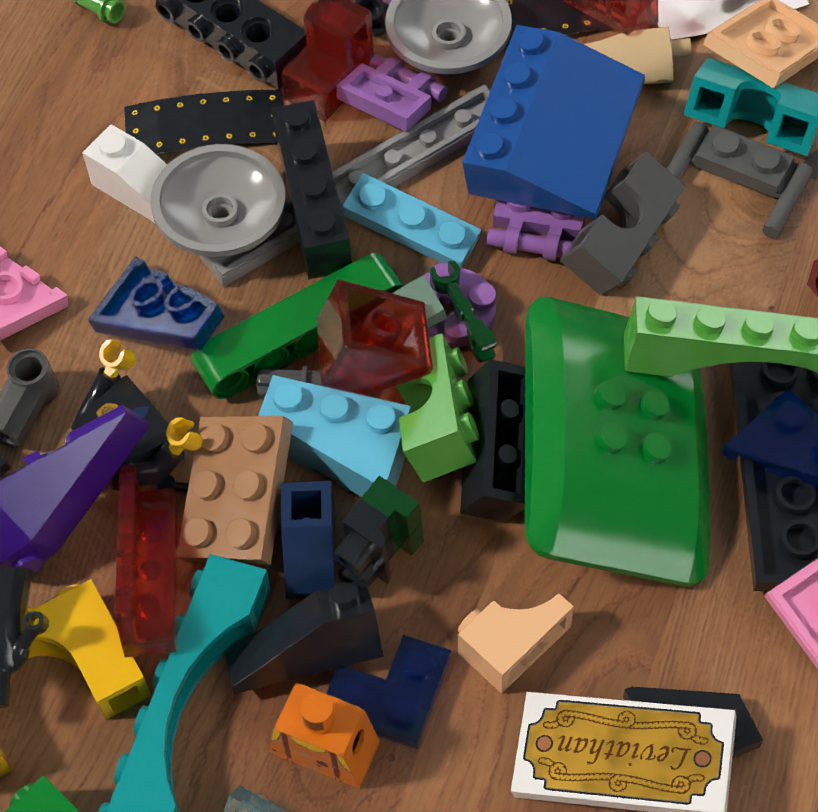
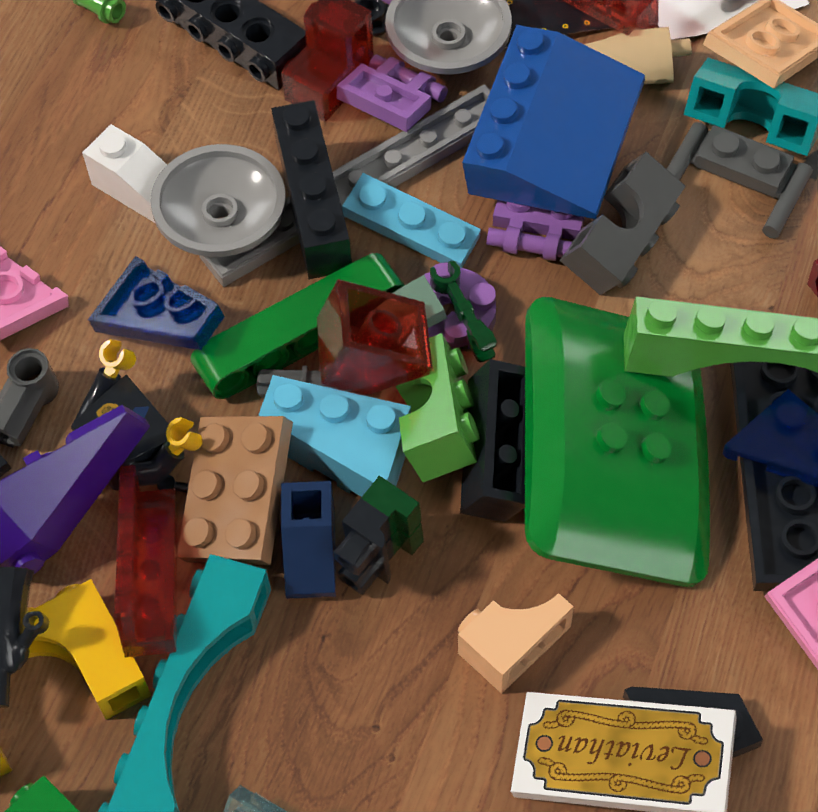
(204, 119): black sticker -> none
(314, 636): black slope -> none
(320, 735): orange torso -> none
(403, 701): clear blue plate -> none

